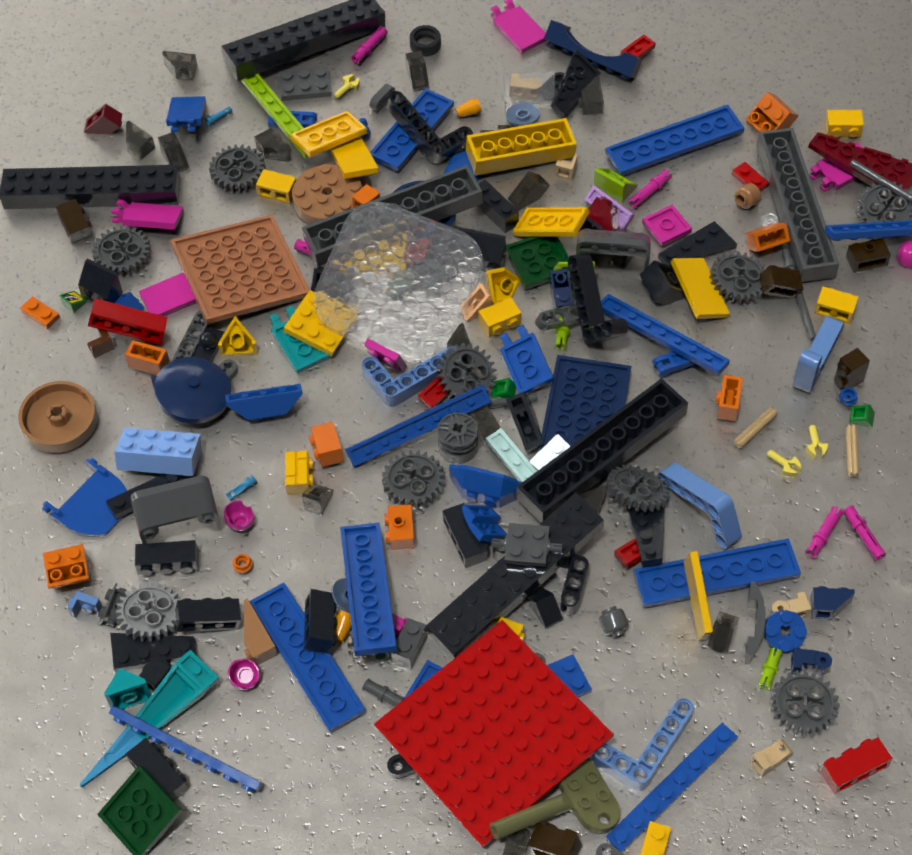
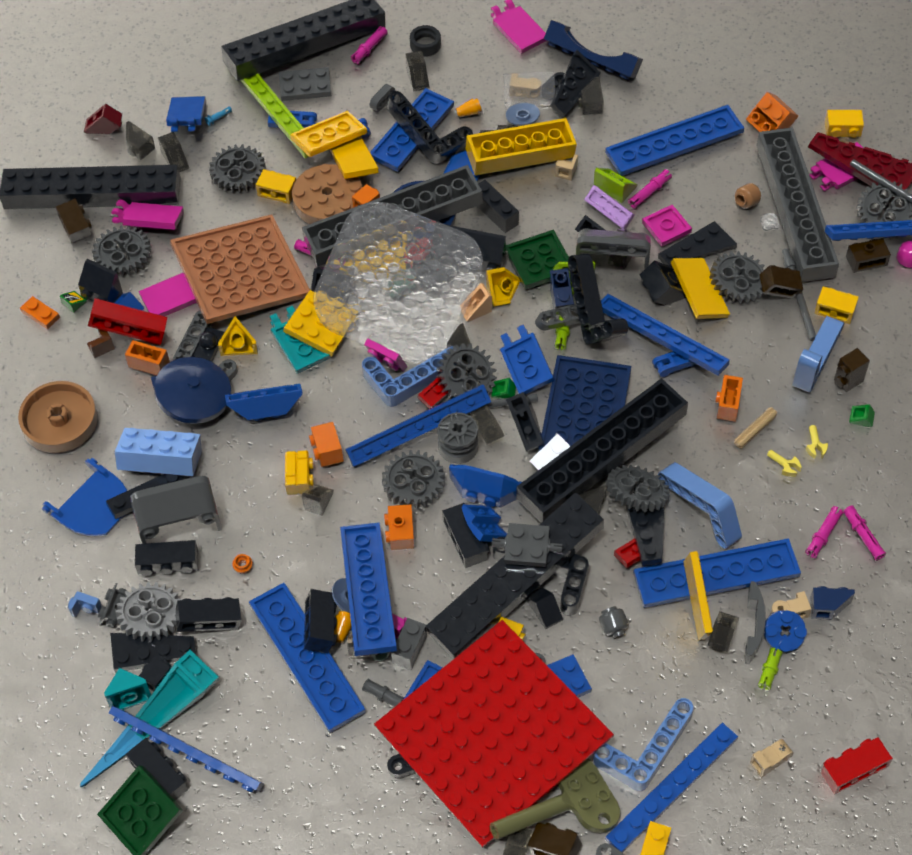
(66, 566): orange slope -> none
(180, 64): clear smoke slope -> none
(238, 516): dark pink hair -> none
(241, 487): dark azure piece -> none
(243, 674): dark pink hair -> none
(256, 639): medium nougat slope -> none
(272, 146): clear smoke slope -> none
(348, 84): light yellow bar -> none
(499, 317): yellow brick -> none
(510, 455): light aqua plate -> none
(528, 190): clear smoke slope -> none
(551, 221): yellow tile -> none
(604, 214): dark red slope -> none
(640, 46): red plate -> none
(746, 174): red plate -> none
(767, 237): orange brick -> none
(804, 720): dark grey gear -> none
(811, 661): dark blue leg -> none
(848, 392): blue plate -> none
(852, 451): tan axle -> none

